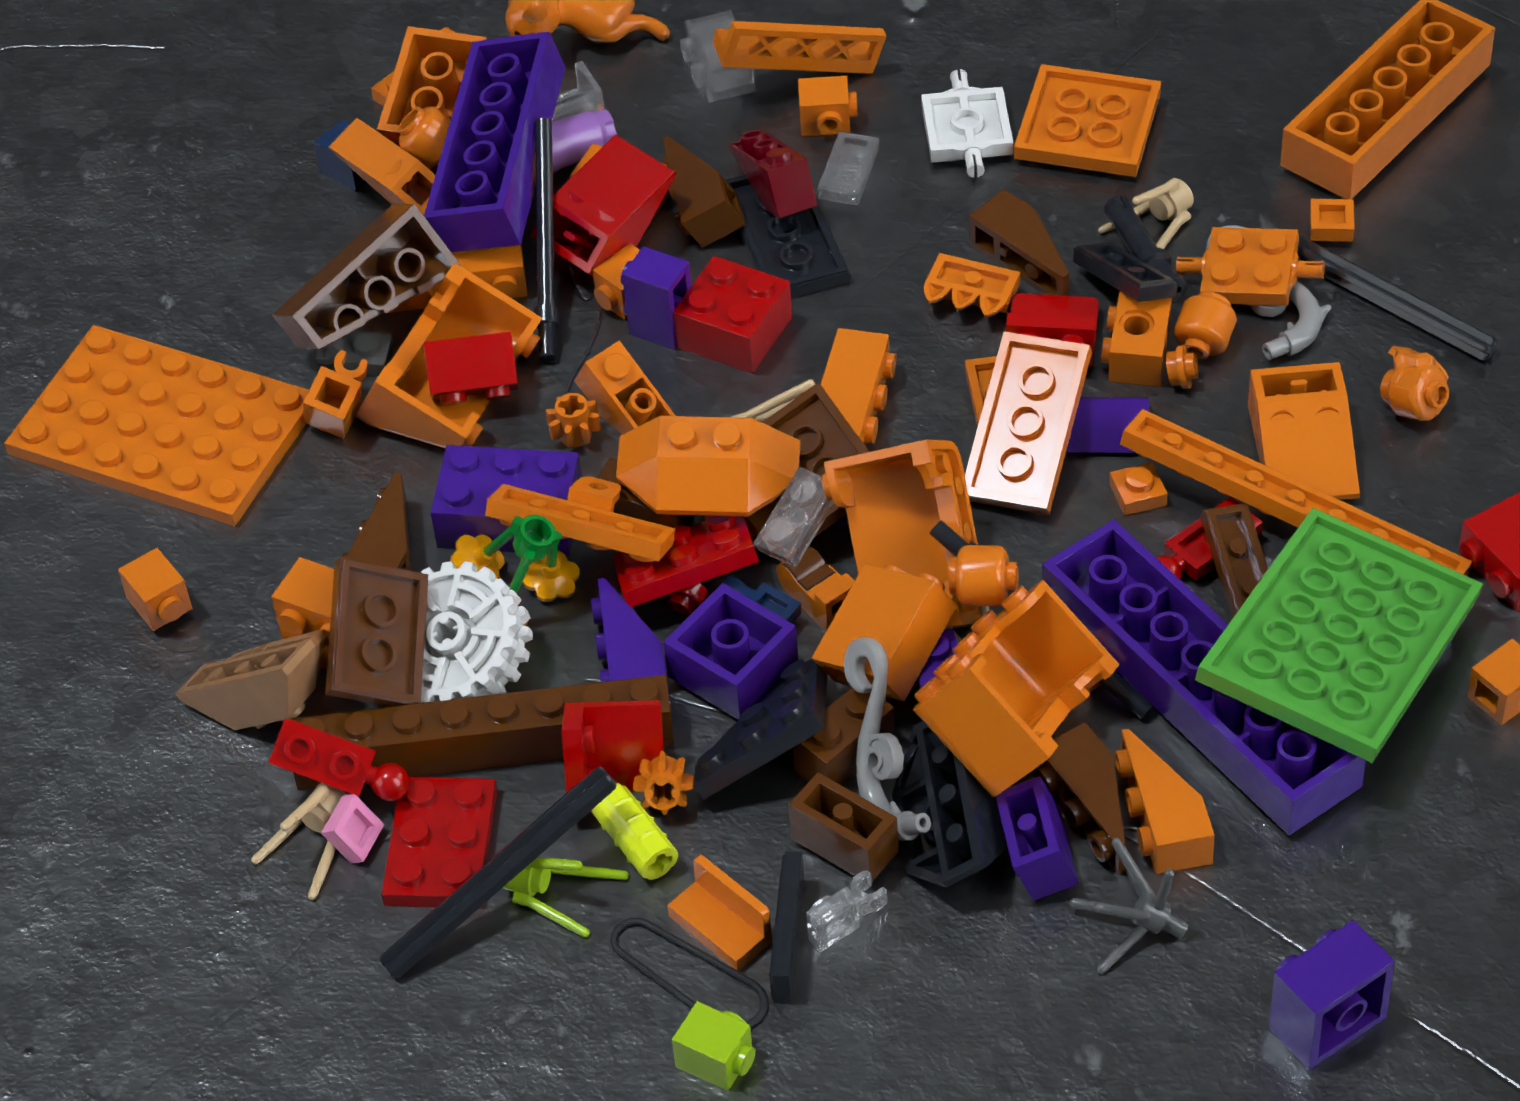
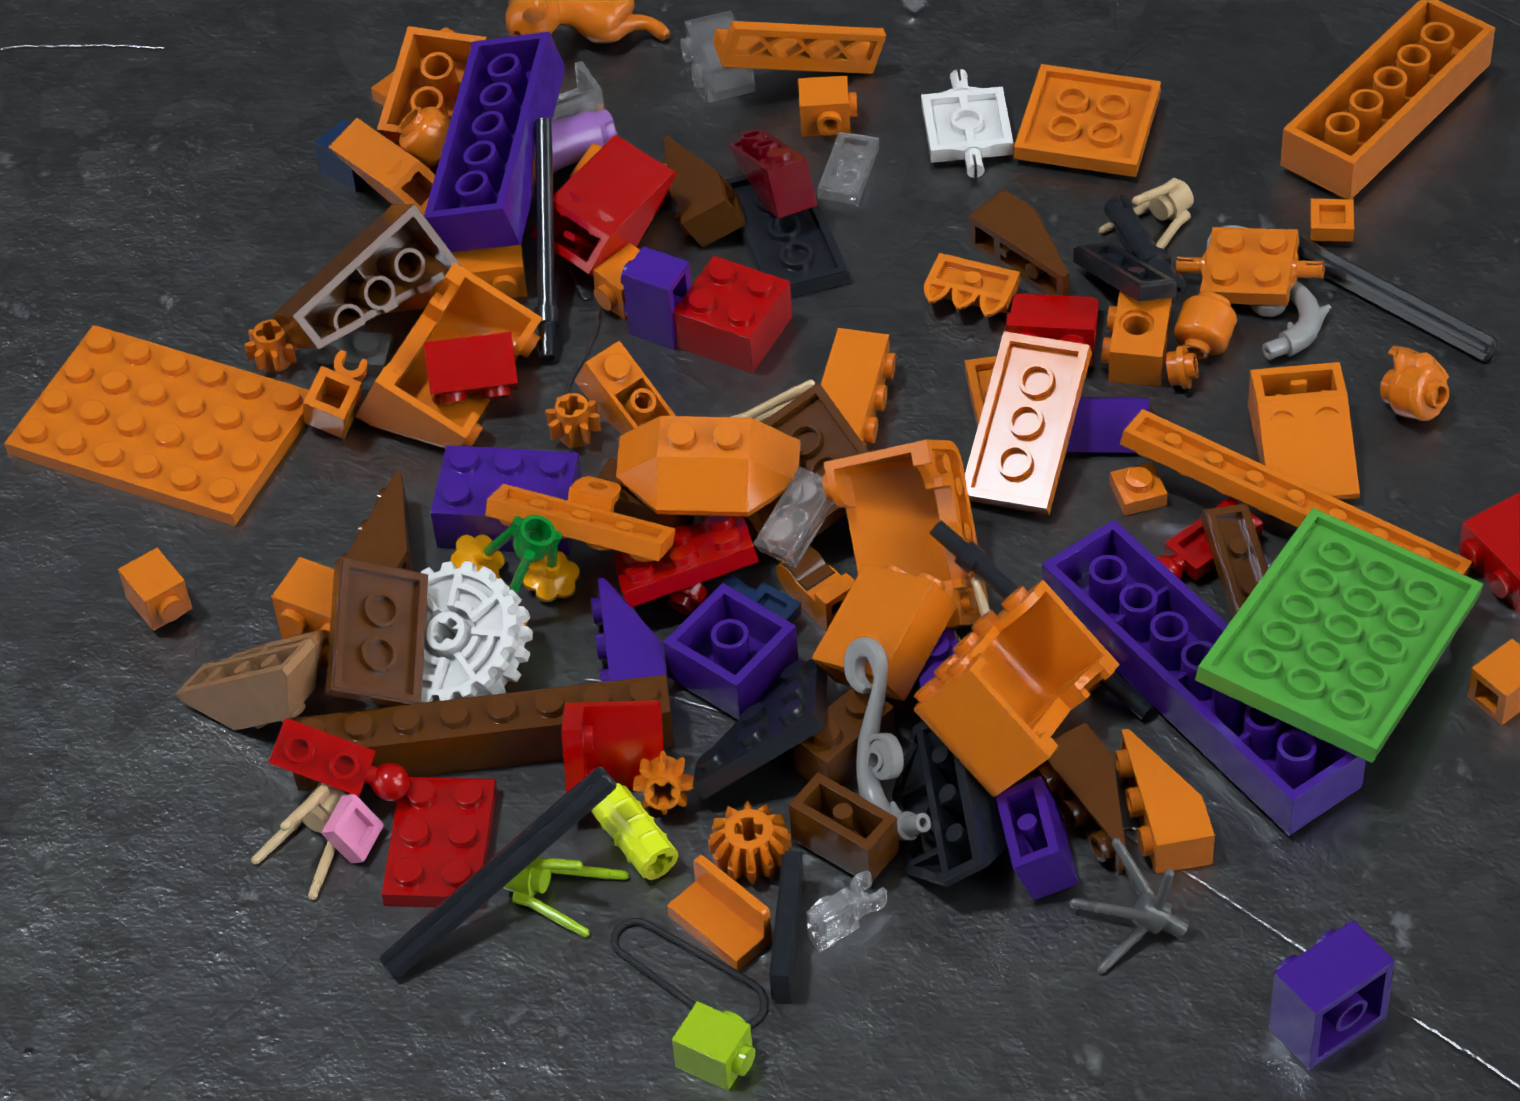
(270, 347): none -> orange gear
(749, 842): none -> orange gear
(982, 575): orange head -> none

